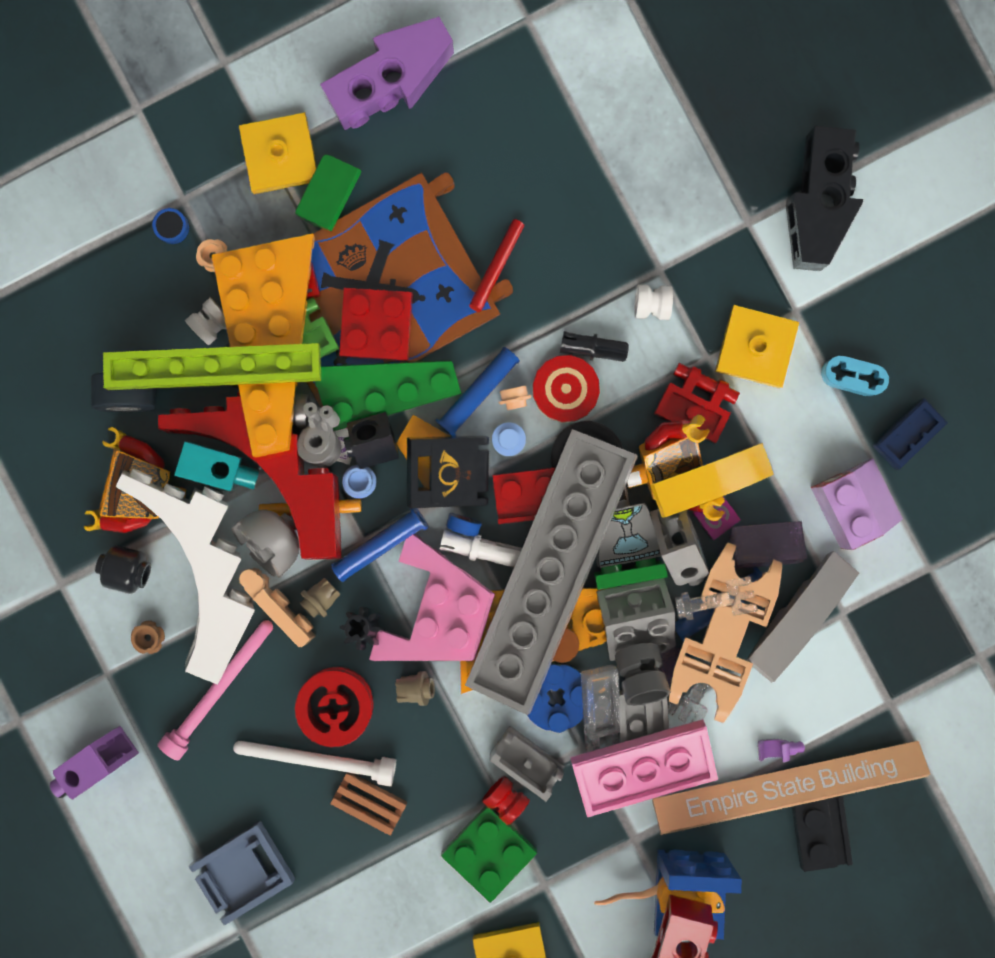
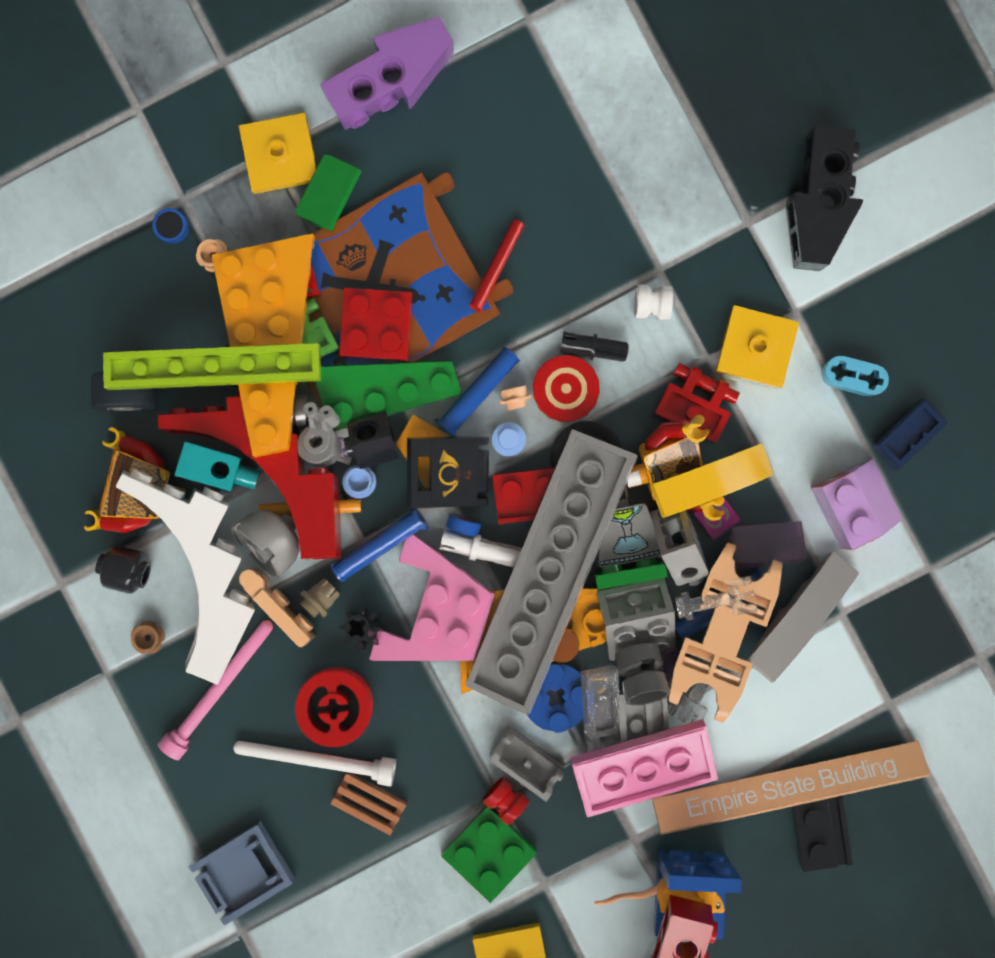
(88, 767): medium lavender torso -> none
(207, 321): white wheel -> none
(415, 688): dark tan hose -> none
(779, 748): medium lavender piece -> none

